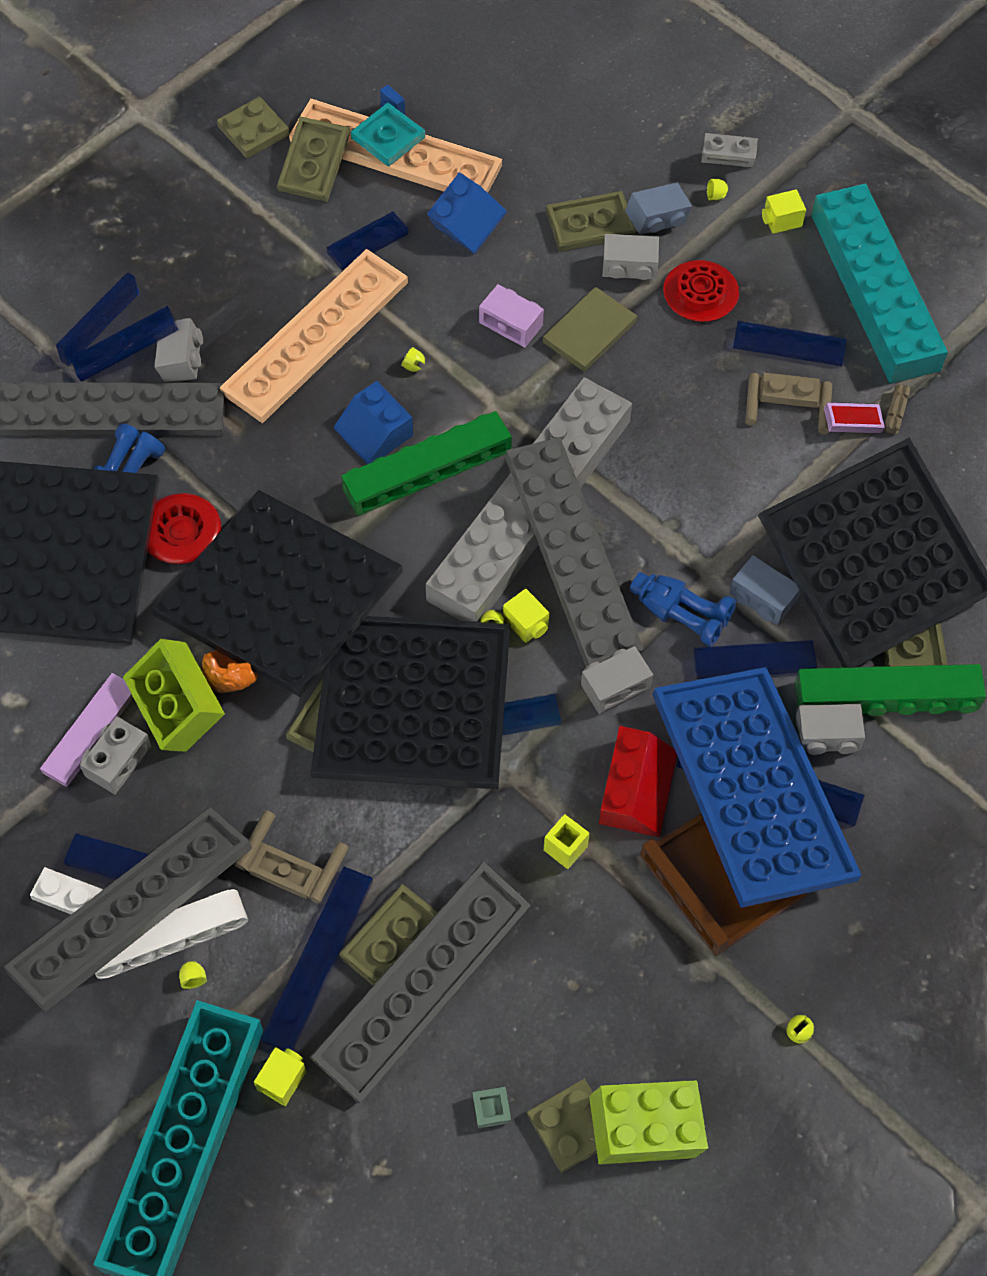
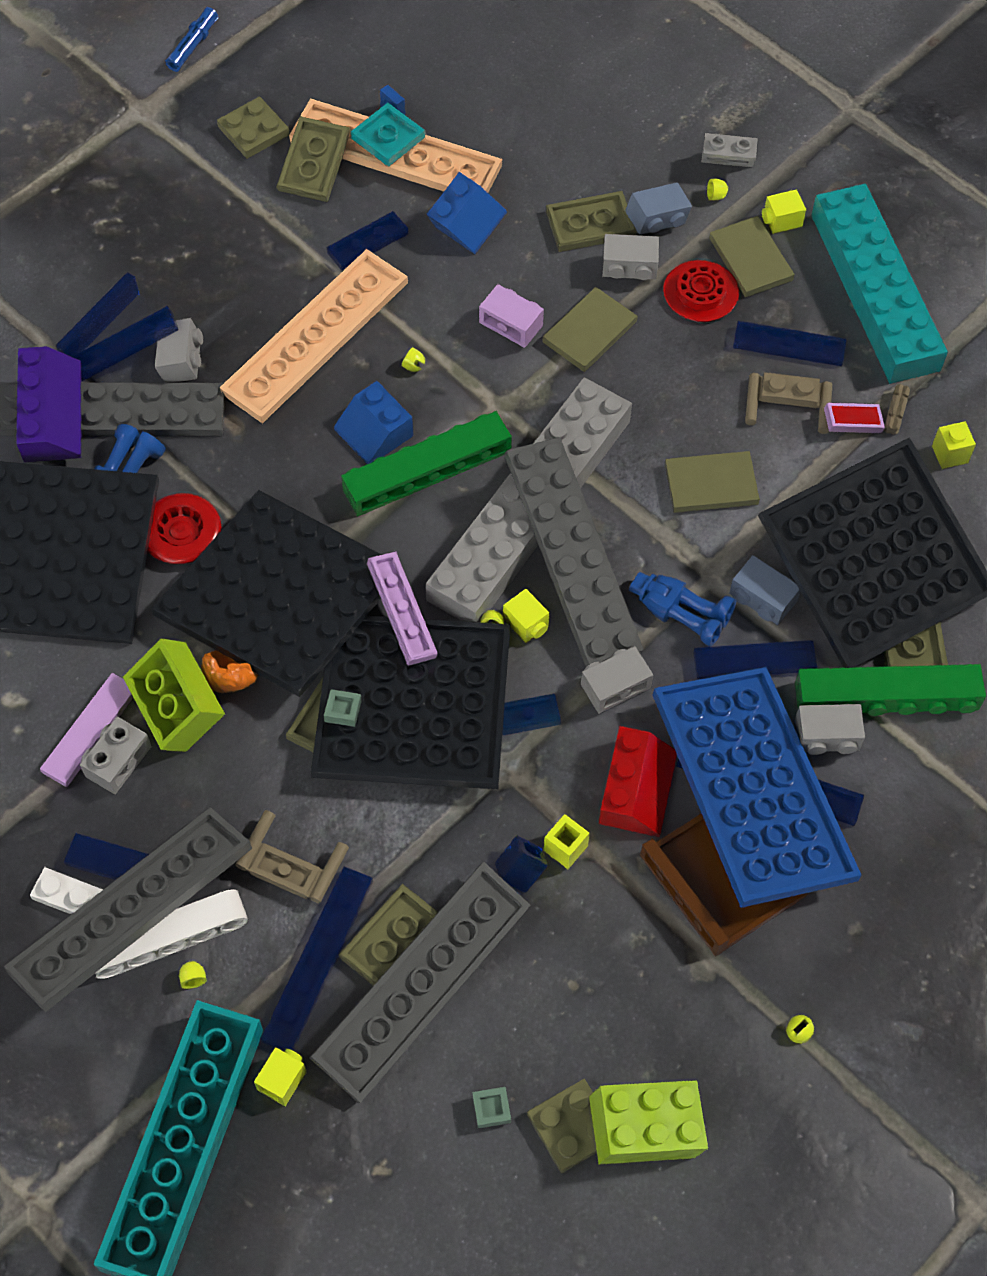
(48, 405): none -> dark purple slope
(197, 31): none -> blue pin
(342, 708): none -> sand green plate
(402, 608): none -> lavender tile
(521, 864): none -> clear blue panel
(711, 481): none -> olive tile
(751, 256): none -> olive tile
(953, 445): none -> neon yellow brick

